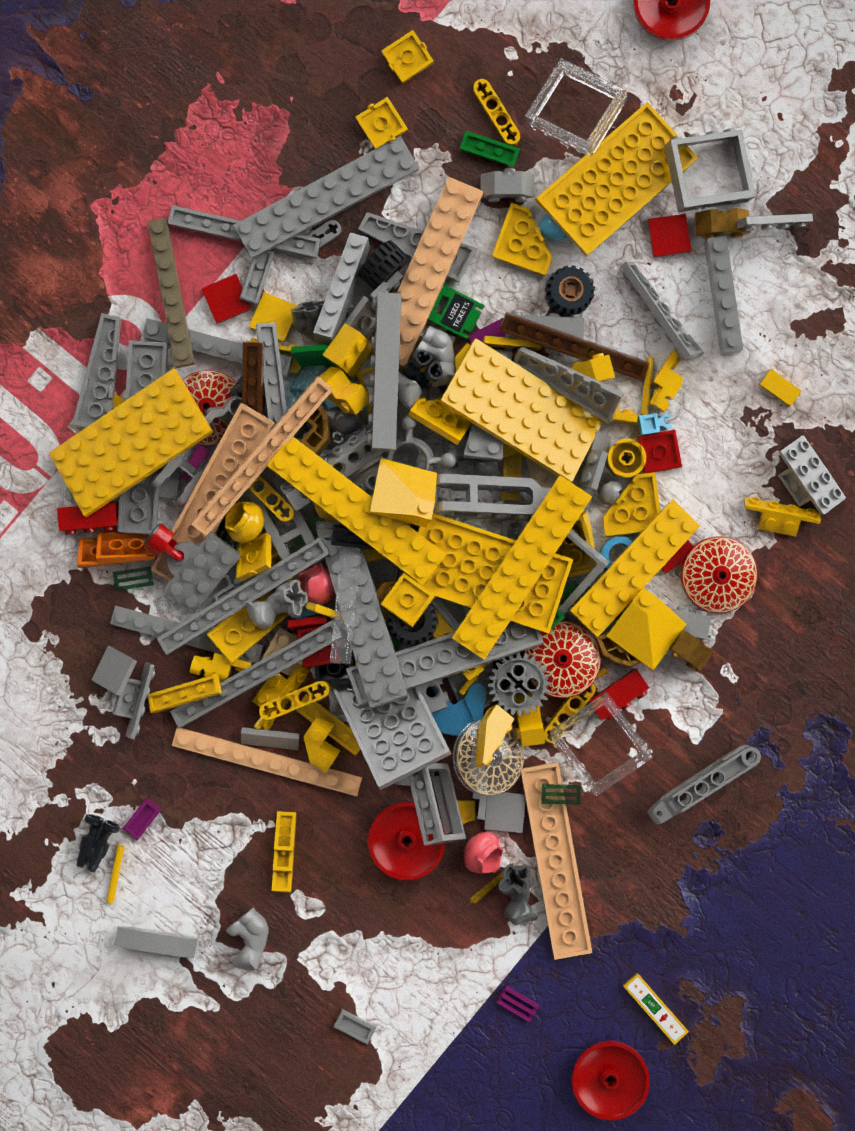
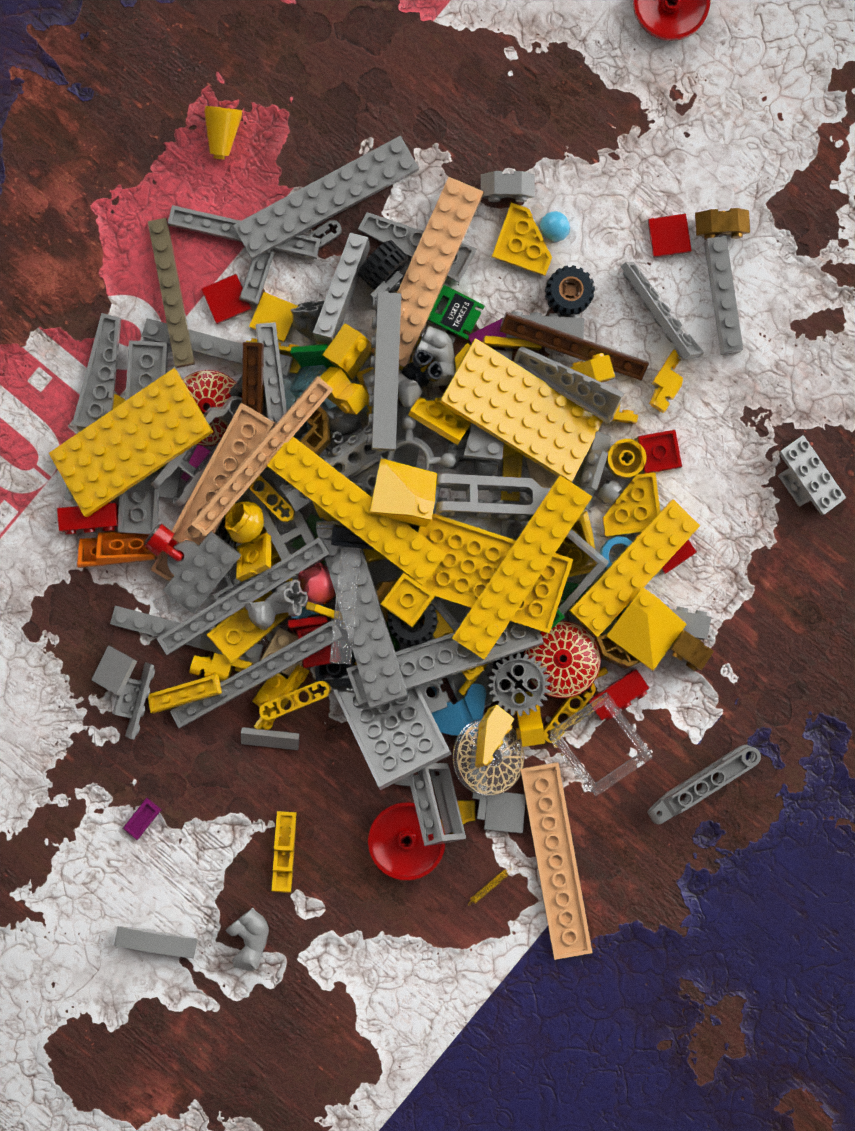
(91, 846): black piece -> none
(115, 874): yellow piece -> none
(149, 577): clear green tile -> none
(221, 129): none -> yellow cone
(266, 761): light nougat plate -> none
(319, 751): yellow brick -> none
(340, 732): yellow tile -> none
(354, 1026): light grey tile -> none
(361, 317): light grey tile -> none
(381, 123): yellow plate -> none
(407, 57): yellow plate -> none
(483, 853): coral helmet -> none
(489, 149): green plate -> none
(495, 113): yellow beam -> none
(517, 884): dark grey animal -> none
(526, 1017): magenta tile -> none
(566, 794): clear green tile -> none
(591, 80): clear window -> none
(614, 182): yellow plate -> none
(614, 1097): red dish -> none
(647, 387): yellow piece -> none
(651, 423): medium azure plate -> none
(655, 1008): tile -> none
(677, 178): light grey window -> none
(701, 574): red dish -> none
(780, 221): light grey plate -> none
(780, 387): yellow tile -> none
(780, 517): yellow bracket -> none

